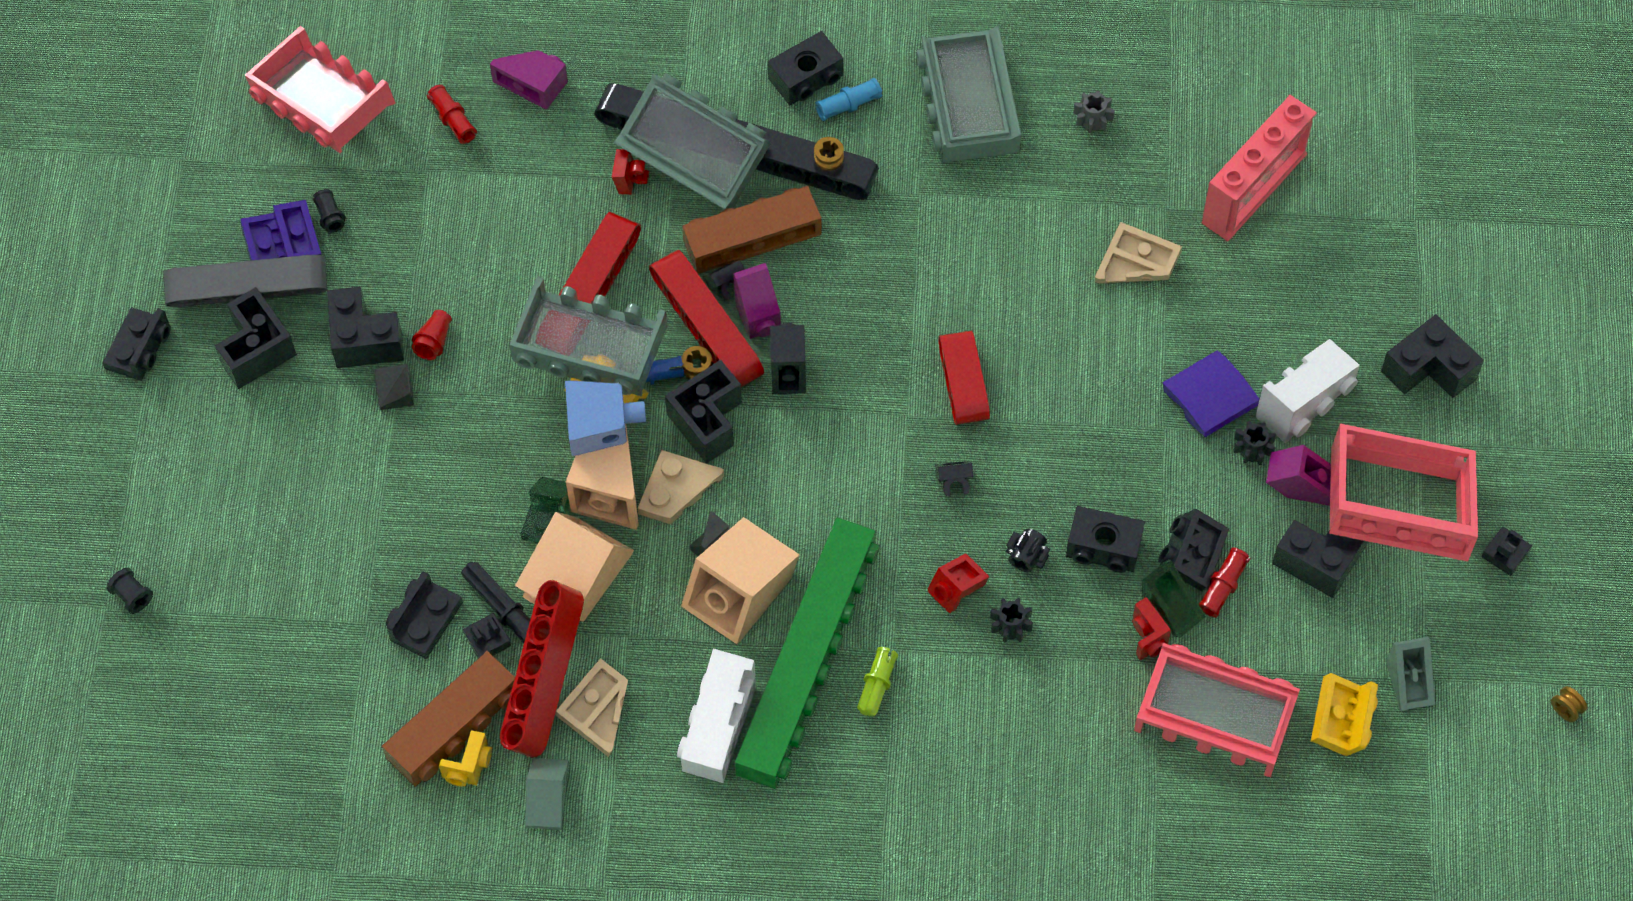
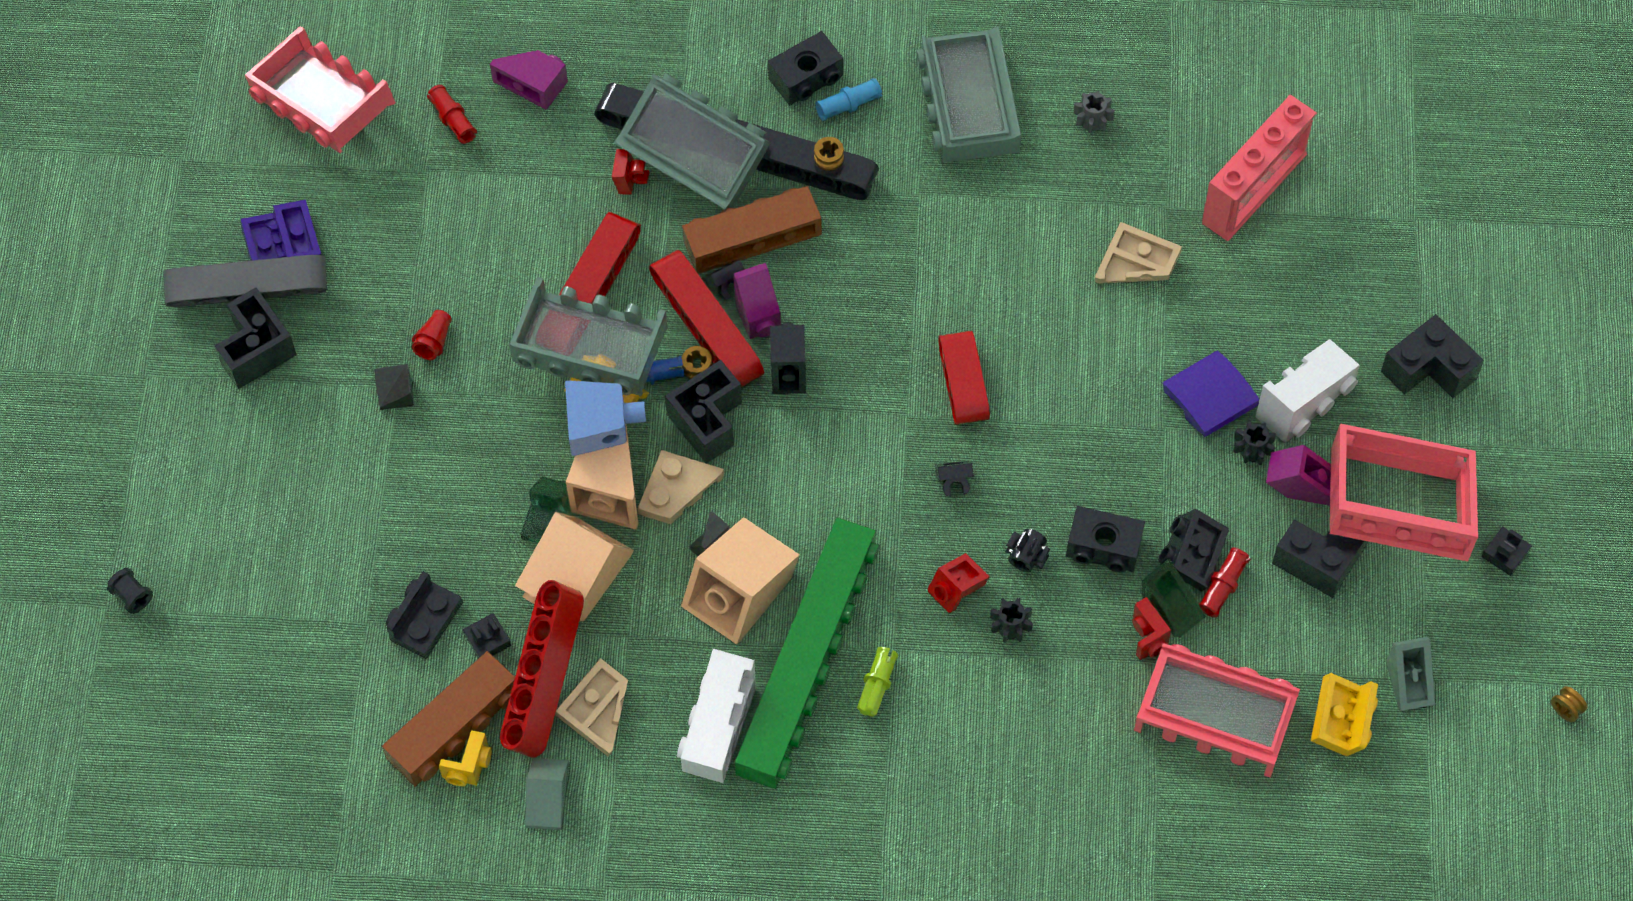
(137, 343): black bracket -> none
(331, 217): black pin -> none
(360, 337): black brick -> none
(508, 611): black axle -> none

